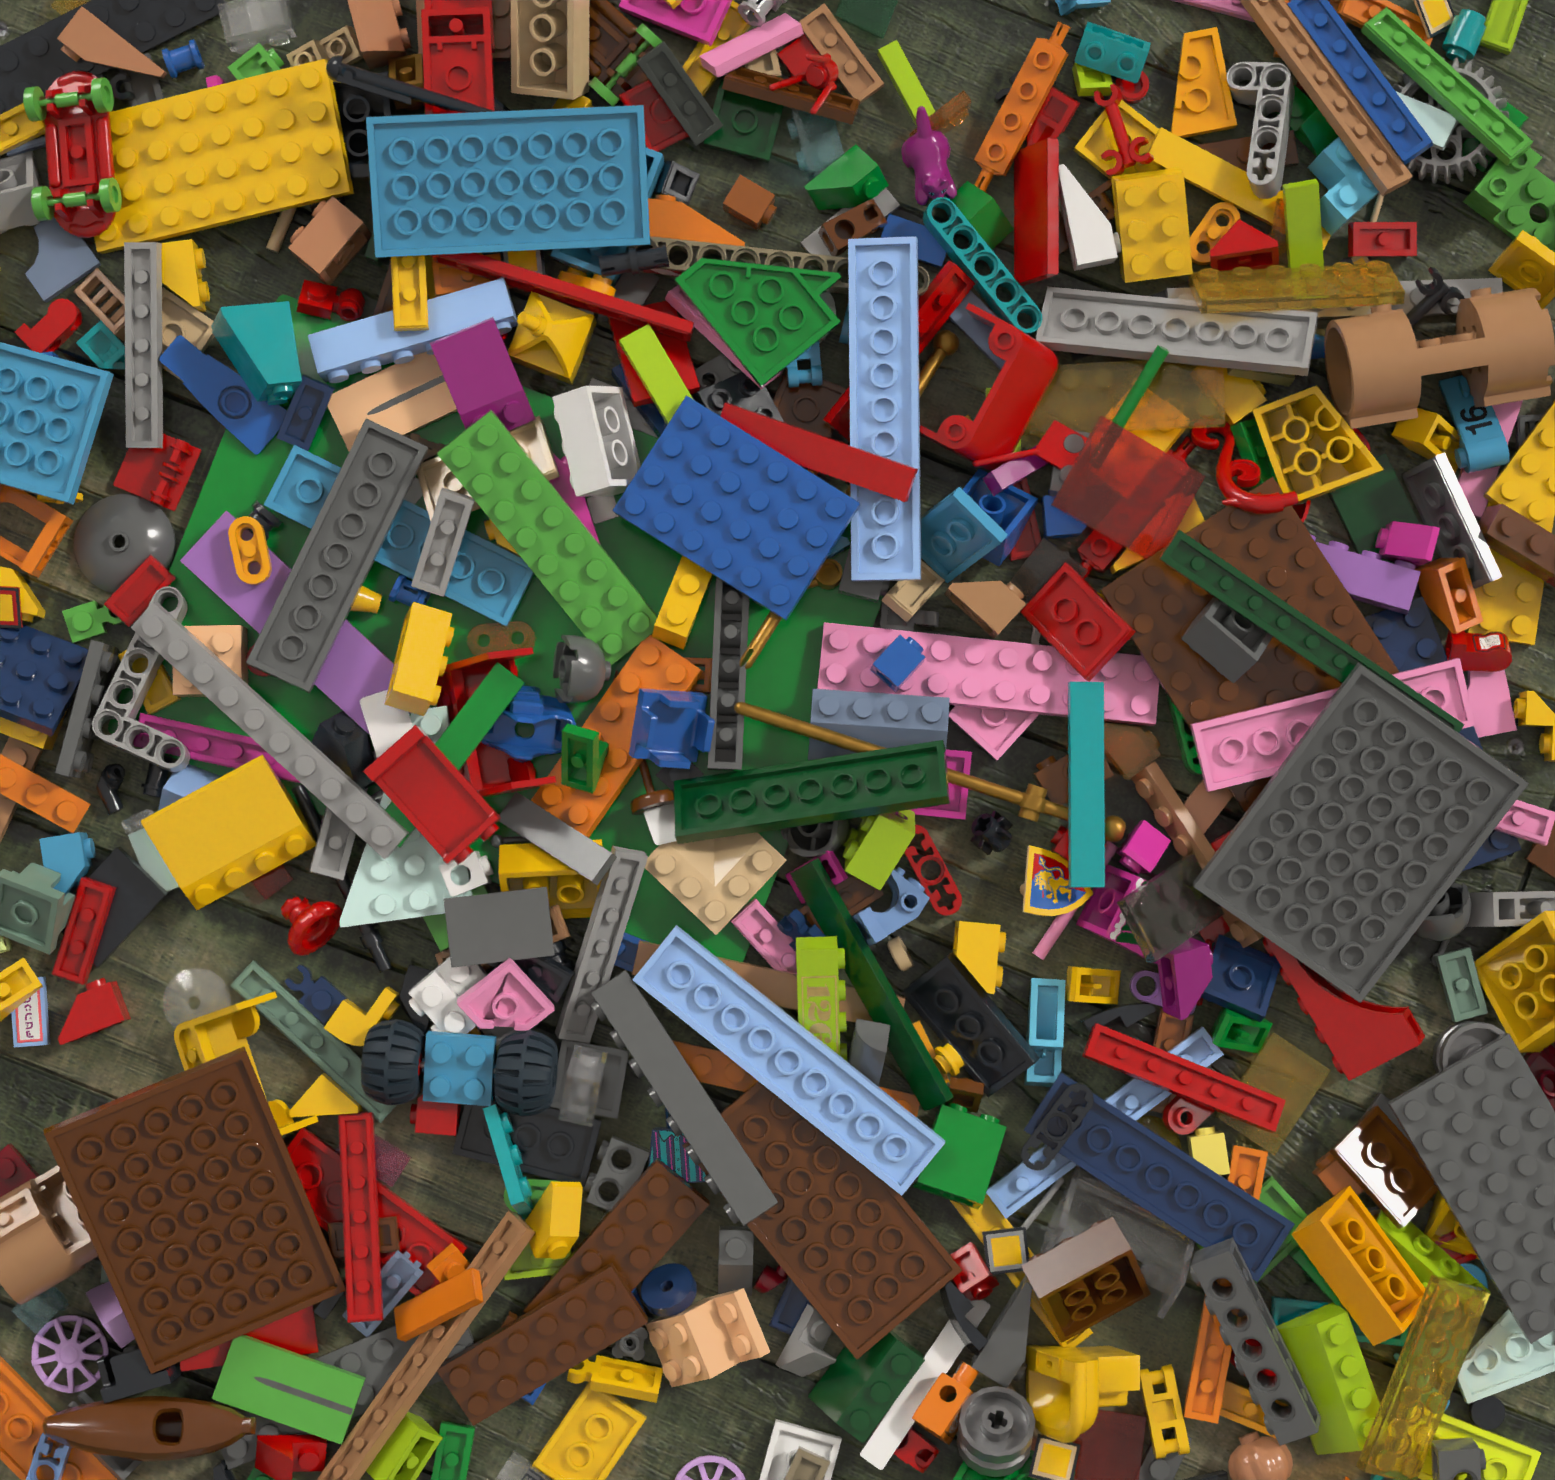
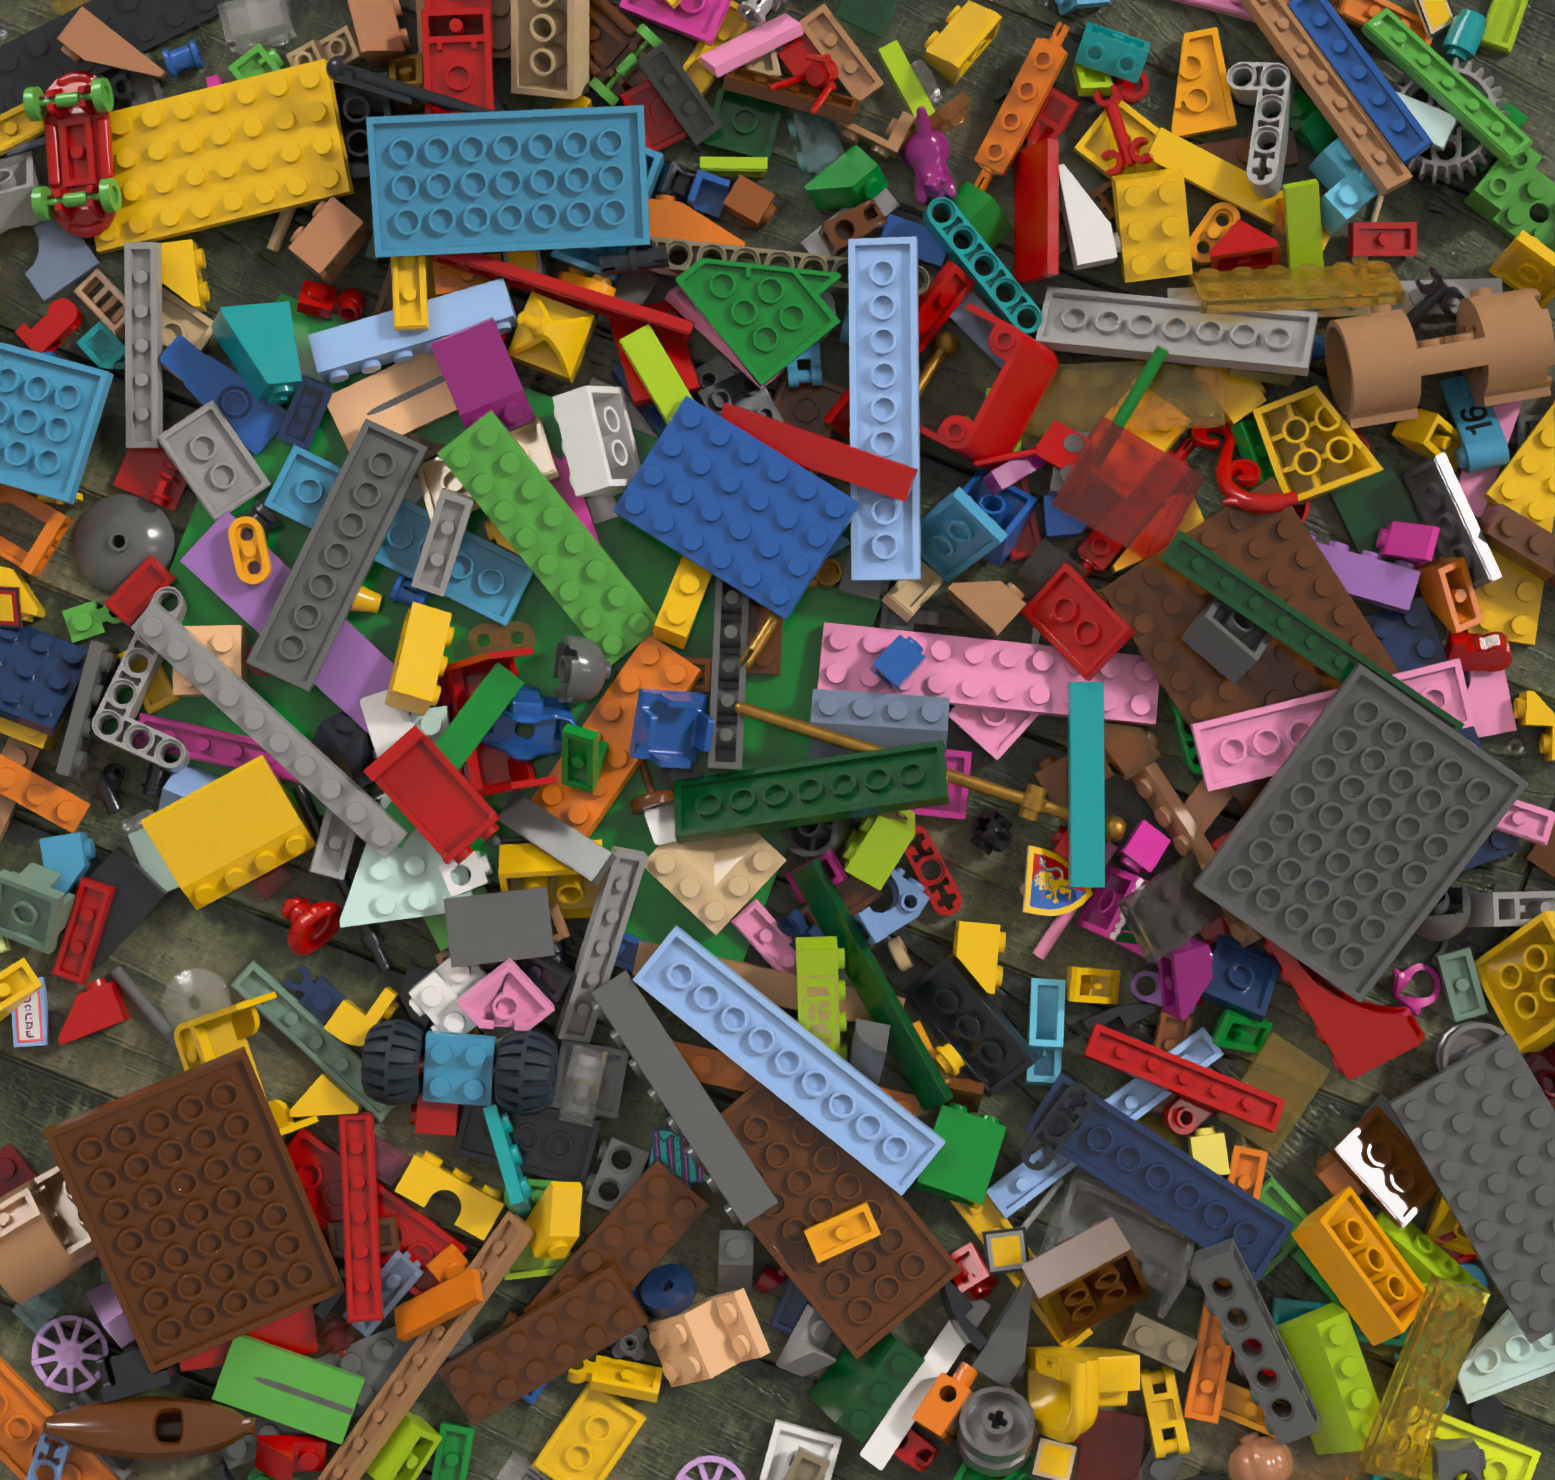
(145, 1006): none -> dark grey bar
(213, 460): none -> light grey tile
(336, 1337): none -> clear red wheel
(478, 1205): none -> yellow arch
(708, 194): none -> blue panel
(734, 166): none -> lime tile
(770, 657): none -> reddish brown plate
(841, 1232): none -> light orange plate
(896, 132): none -> medium nougat bracket
(927, 81): none -> clear tile
(962, 40): none -> yellow slope
(1157, 1340): none -> dark tan brick
(1400, 980): none -> dark pink piece

